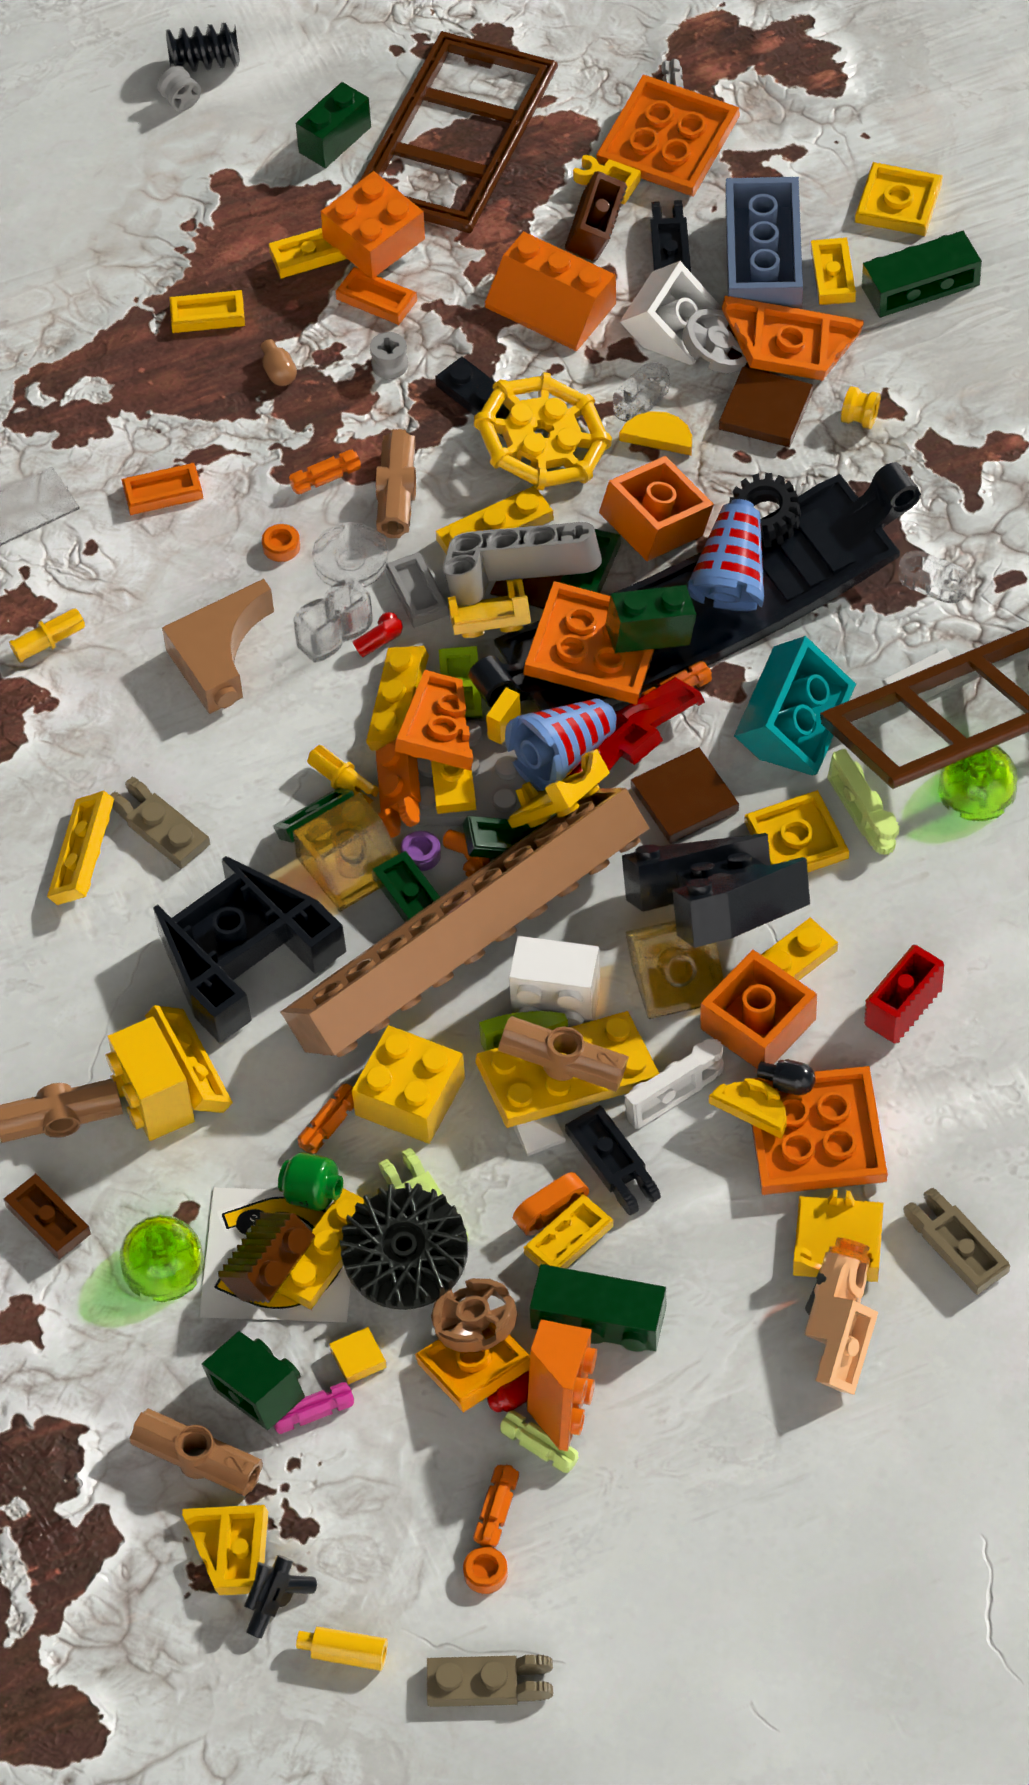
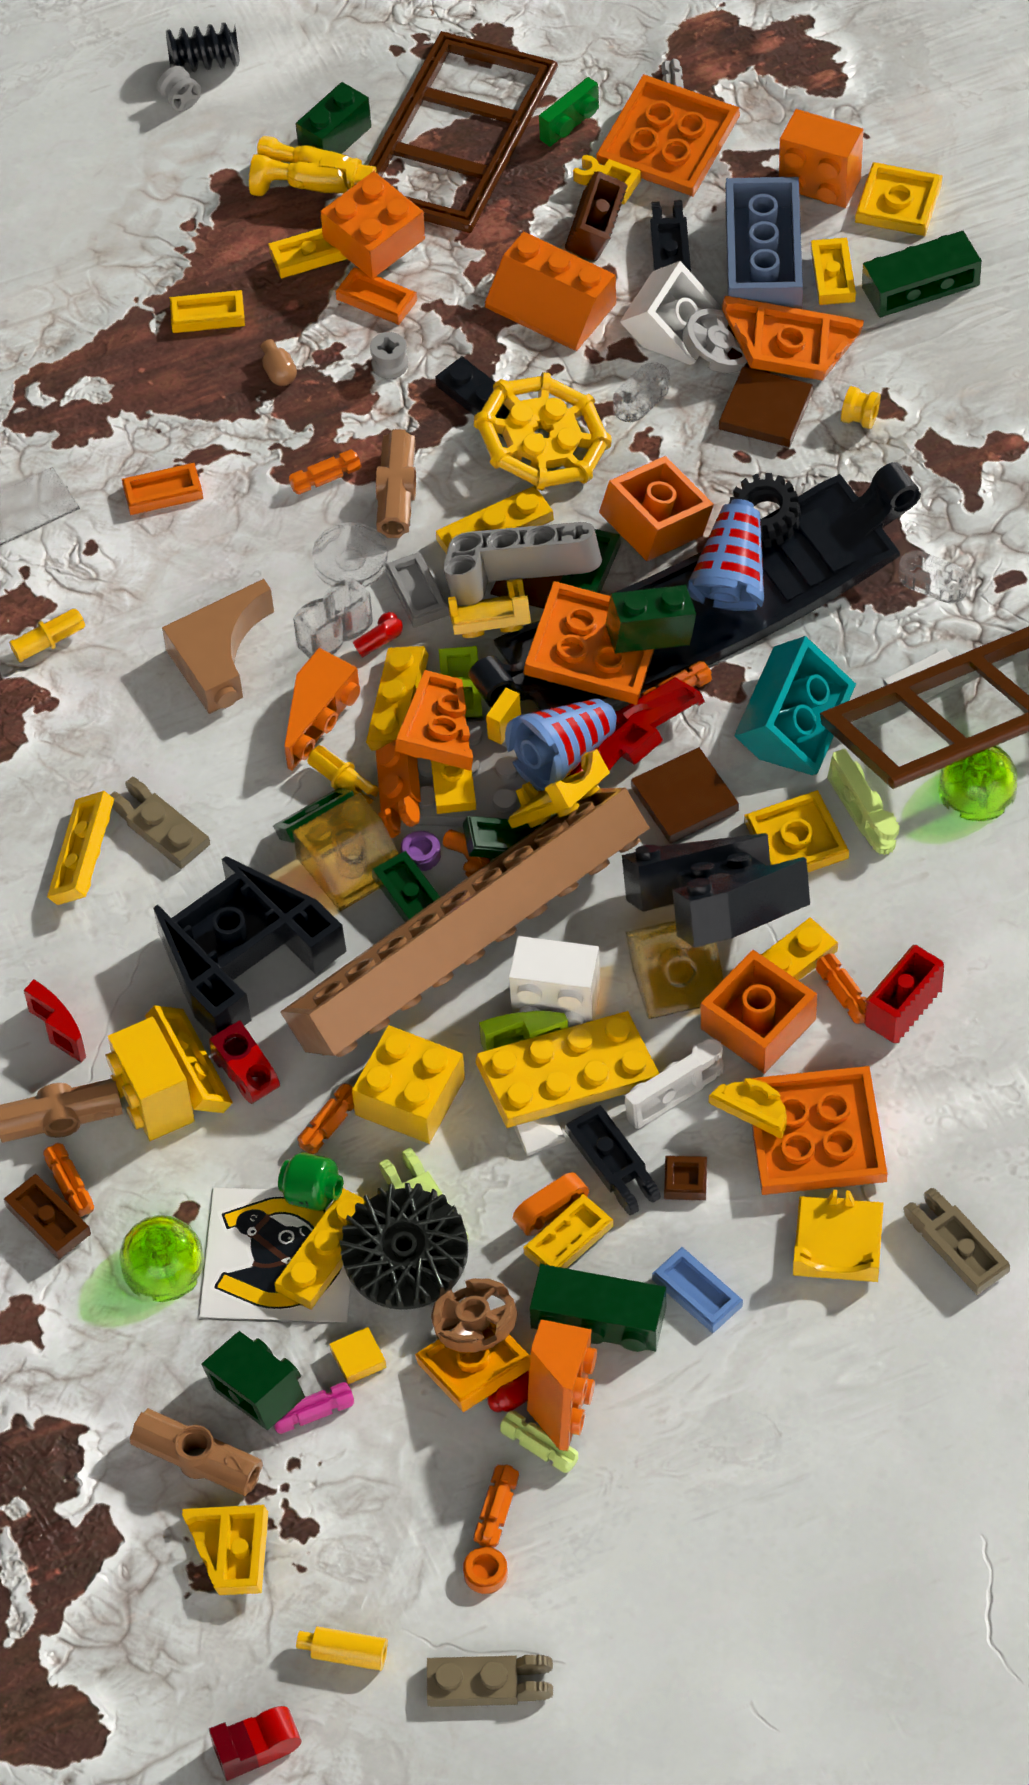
(59, 1022): none -> red slope
(68, 1179): none -> orange axle
(243, 1062): none -> leg
(254, 1741): none -> leg
(266, 1256): reddish brown brick -> none
(274, 1589): black piece -> none
(281, 542): orange tile -> none
(308, 168): none -> yellow piece
(319, 697): none -> orange slope
(545, 1047): medium nougat piece -> none
(569, 111): none -> green plate
(658, 431): yellow tile -> none
(685, 1177): none -> reddish brown tile
(697, 1290): none -> medium blue tile
(788, 1076): black cylinder -> none
(823, 156): none -> orange brick
(838, 1316): light nougat plate -> none
(842, 986): none -> orange axle

